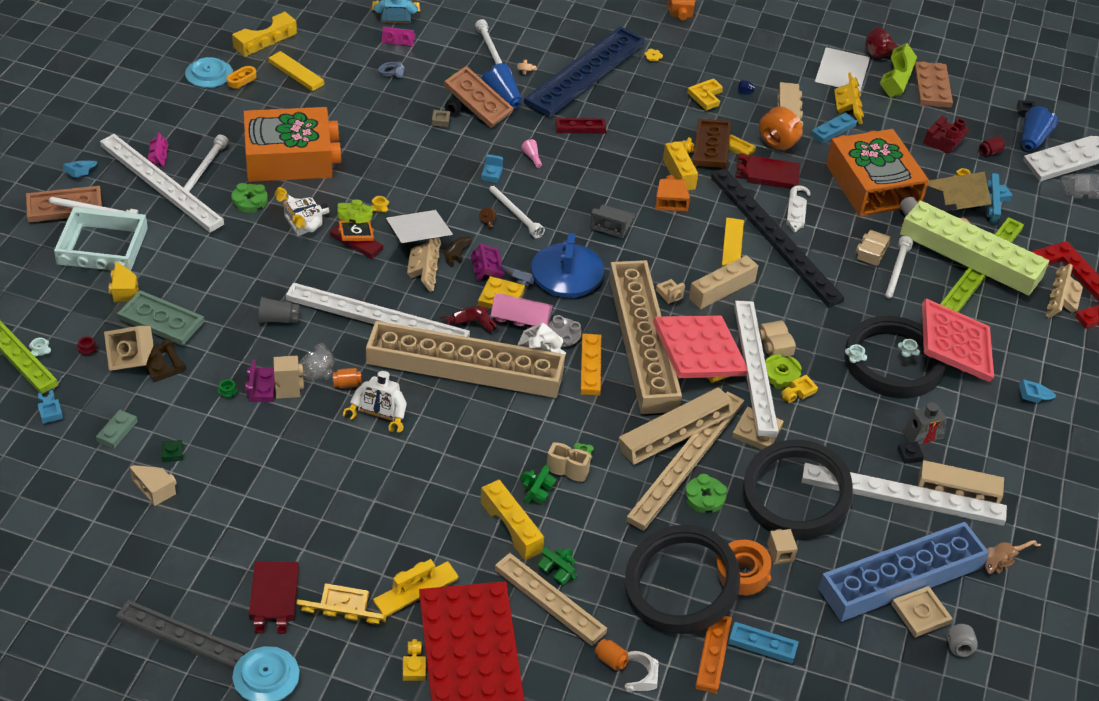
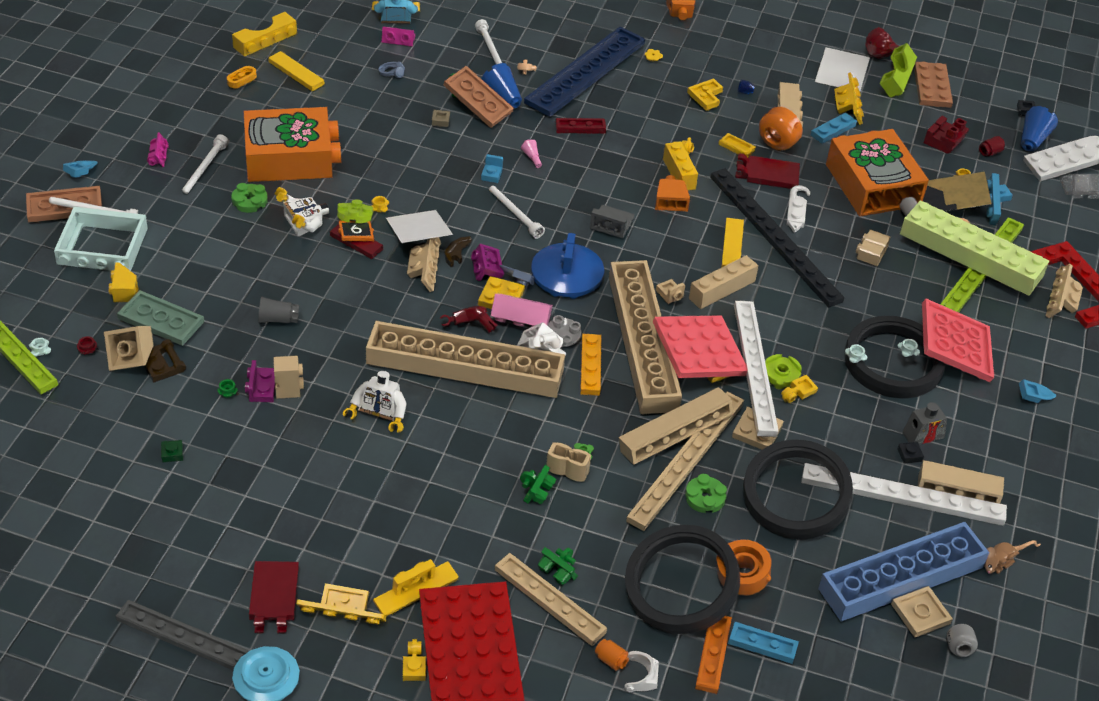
(49, 408): dark azure plate -> none
(116, 429): sand green plate -> none
(153, 483): tan slope -> none
(162, 183): white plate -> none
(208, 72): medium azure piece -> none
(318, 364): clear cylinder -> none
(347, 378): orange brick -> none
(363, 311): white plate -> none
(454, 106): black cone -> none
(487, 215): reddish brown piece -> none
(524, 533): yellow arch -> none
(712, 143): reddish brown plate -> none
(777, 339): tan brick -> none
(782, 546): tan brick -> none
(905, 244): white piece -> none

